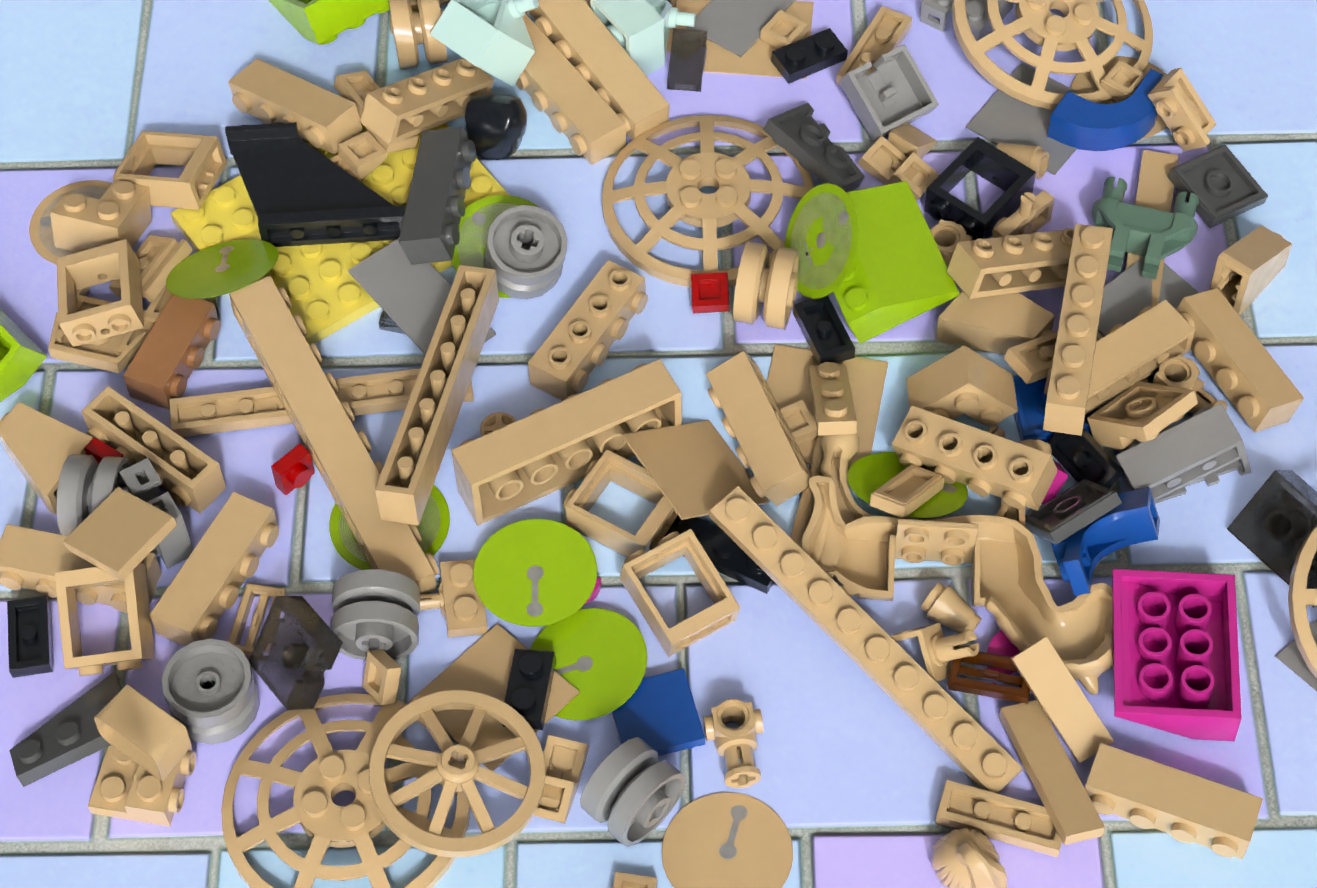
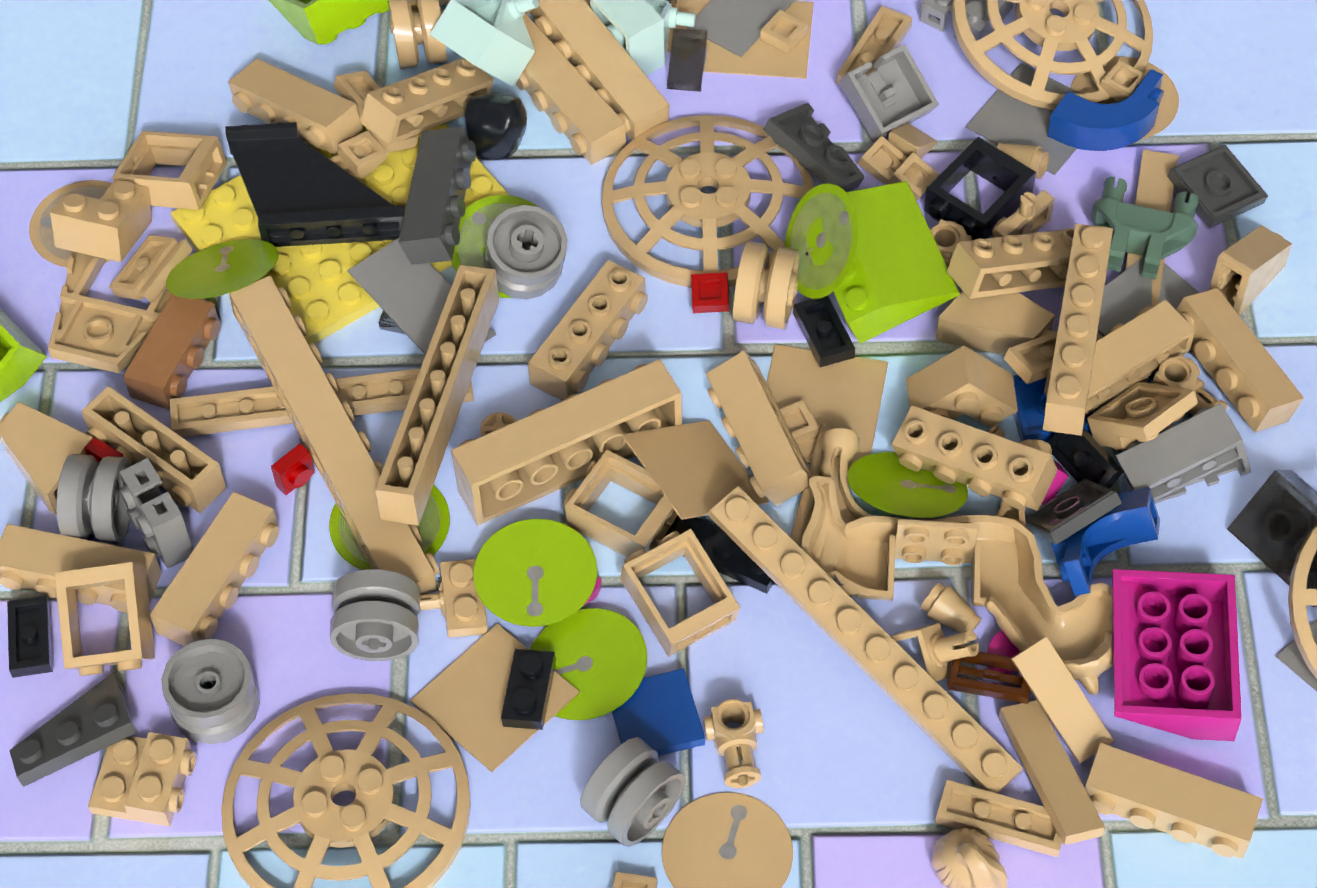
(94, 268): tan window -> none
(120, 533): tan tile -> none
(143, 732): tan piece -> none
(243, 612): tan tile -> none
(298, 655): clear smoke piece -> none
(381, 676): tan tile -> none
(452, 777): tan wheel -> none
(563, 772): tan slope -> none
(809, 55): black plate -> none
(832, 399): tan plate -> none
(907, 491): tan tile -> none
(1182, 110): tan bracket -> none

